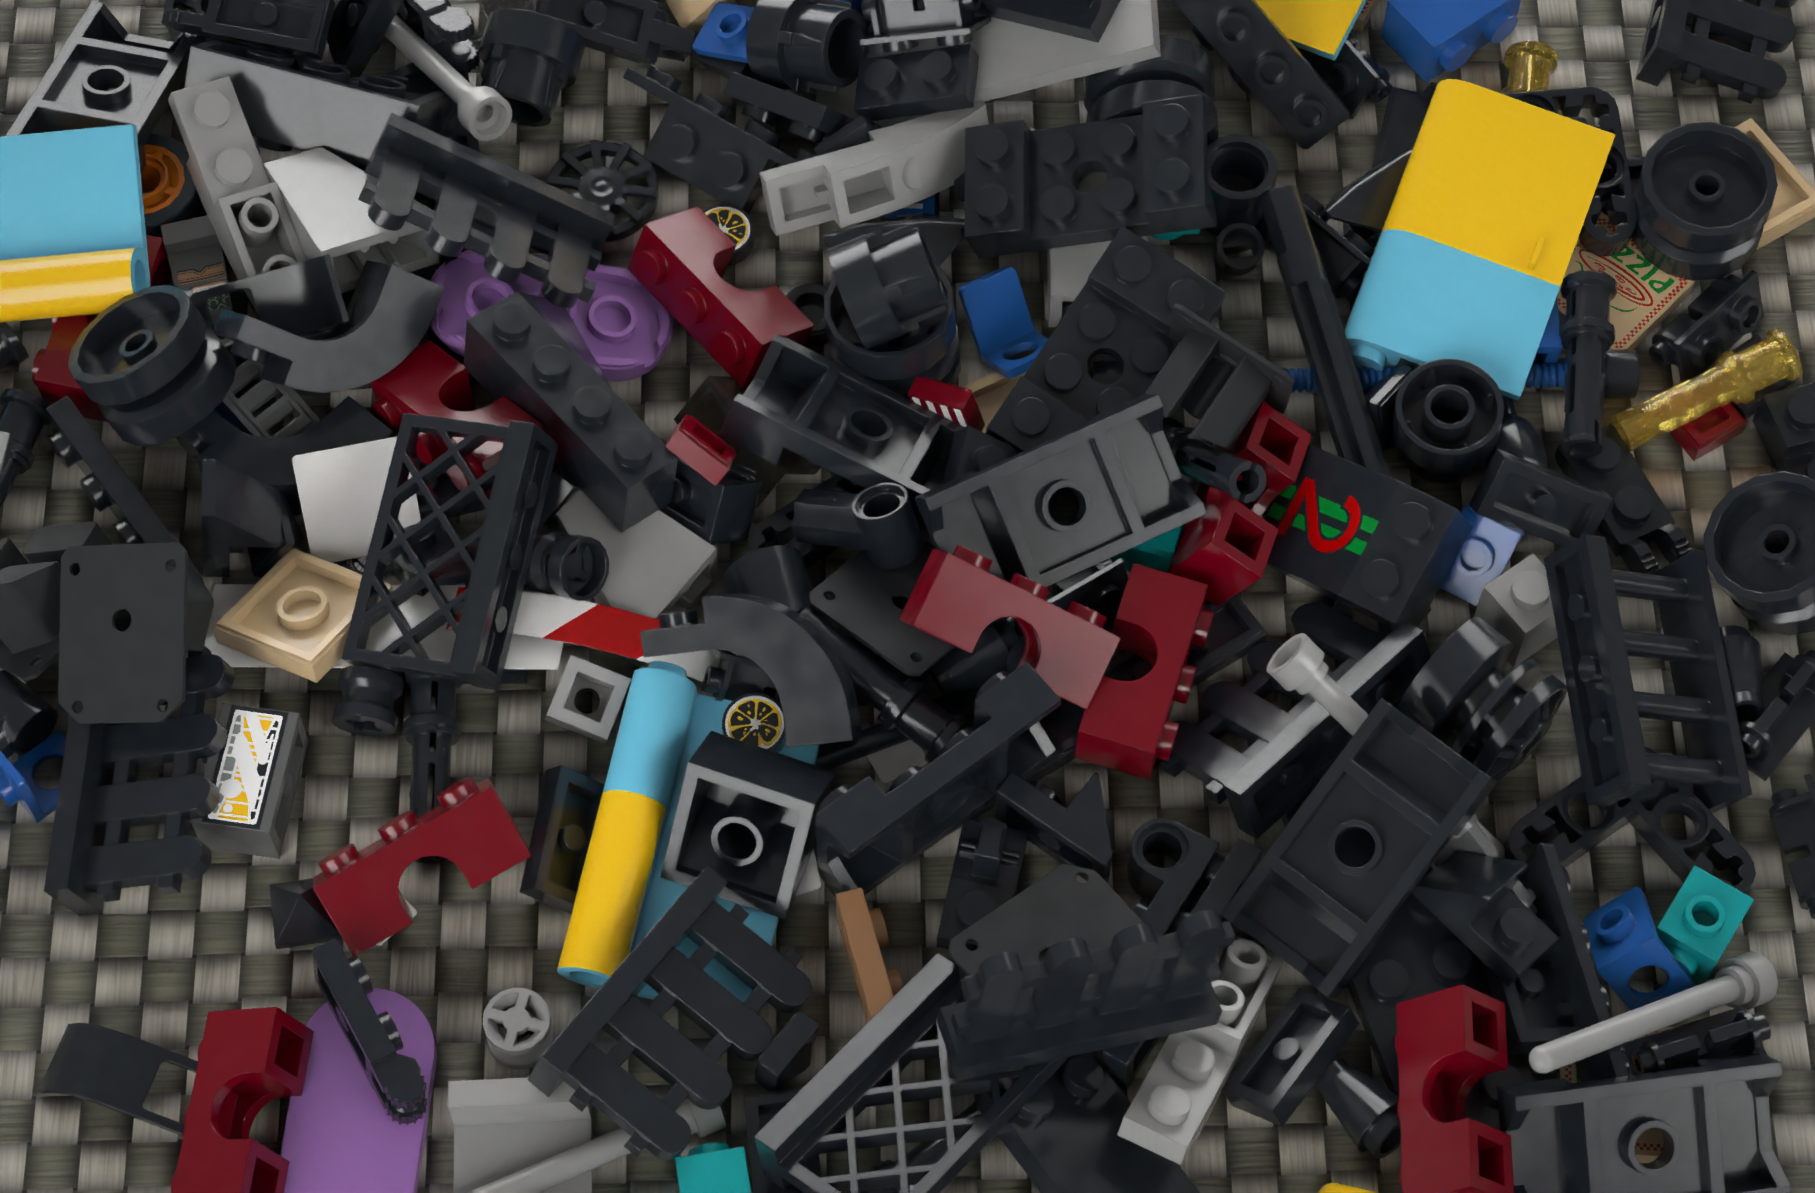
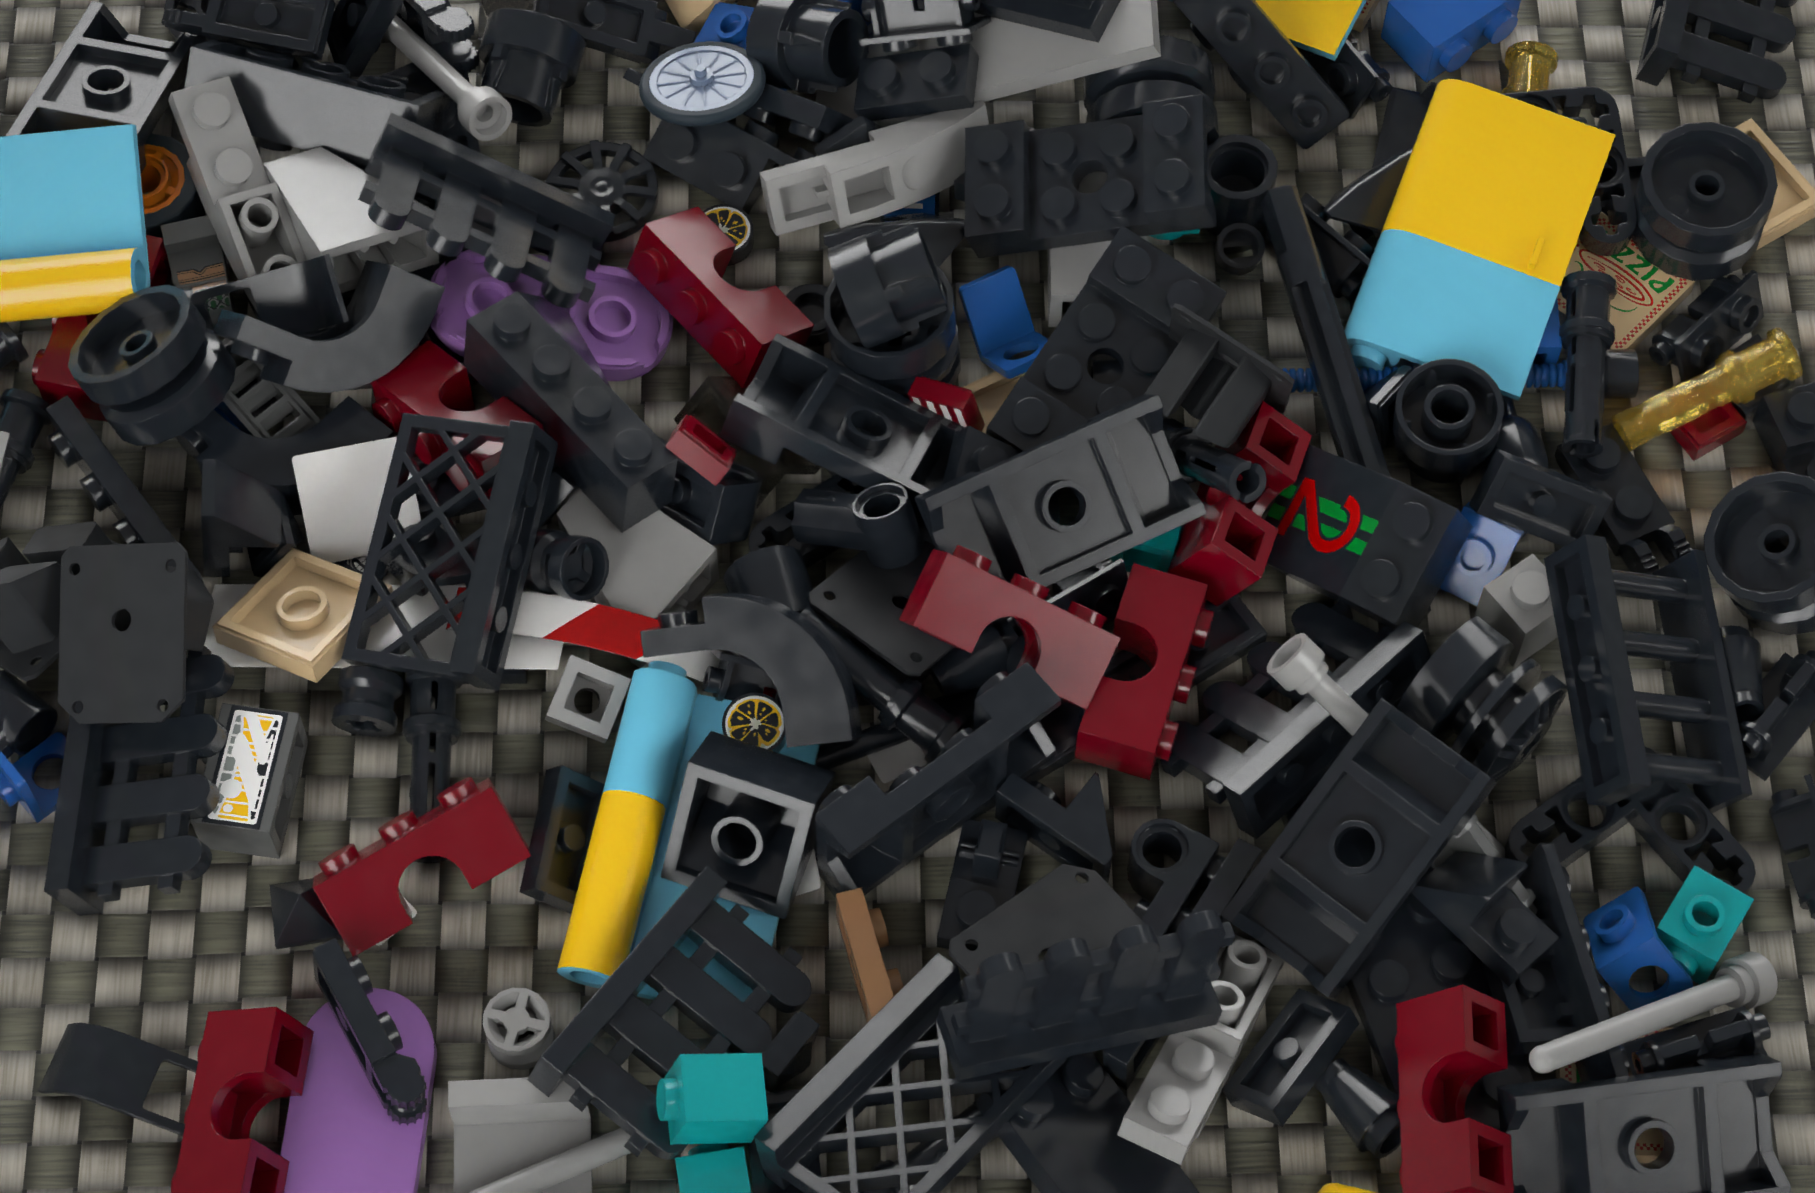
(702, 84): none -> wheel
(713, 1098): none -> teal brick

